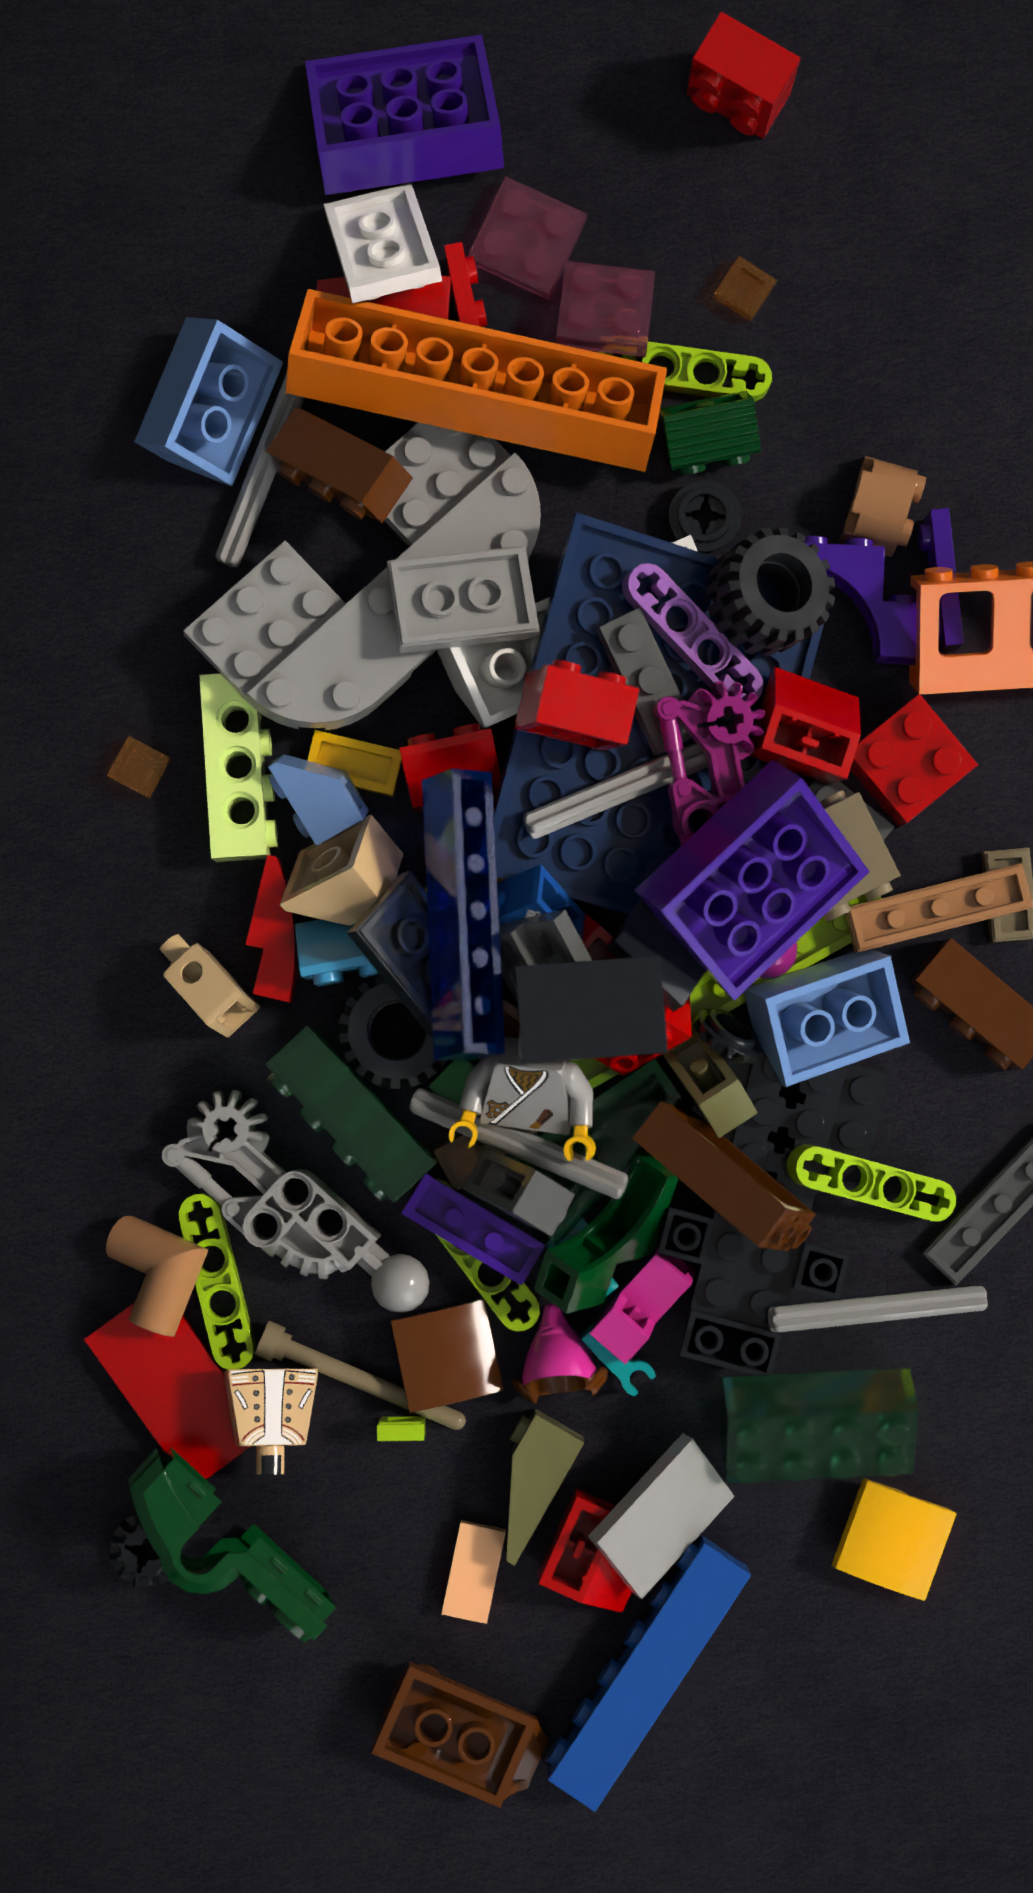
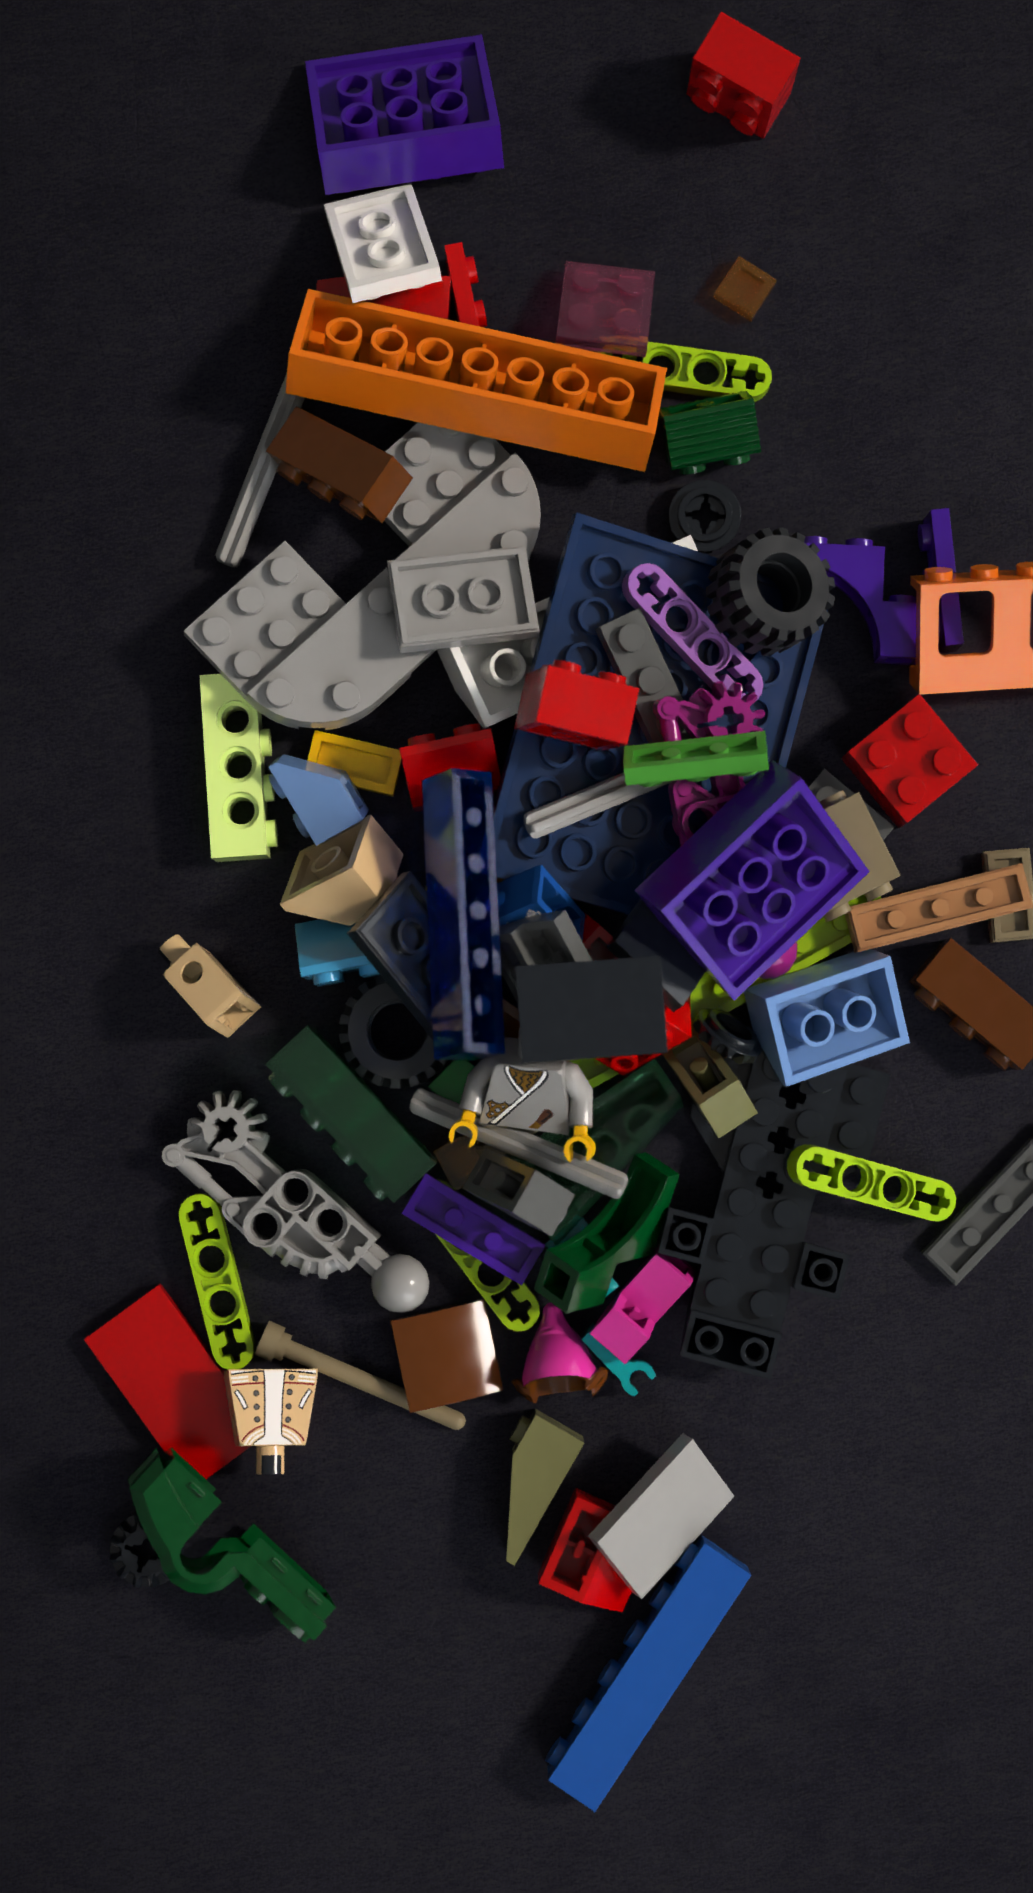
(138, 767): clear orange tile -> none
(169, 1267): medium nougat brick -> none
(209, 400): medium blue slope -> none
(274, 933): red slope -> none
(401, 1428): lime tile -> none
(459, 1736): reddish brown slope -> none
(473, 1571): light nougat tile -> none
(527, 237): clear pink plate -> none
(695, 758): none -> bright green plate
(725, 1178): reddish brown window -> none
(808, 727): red slope -> none
(819, 1425): clear green brick -> none
(877, 1309): light grey axle -> none
(883, 504): medium nougat cylinder -> none
(893, 1539): yellow slope -> none

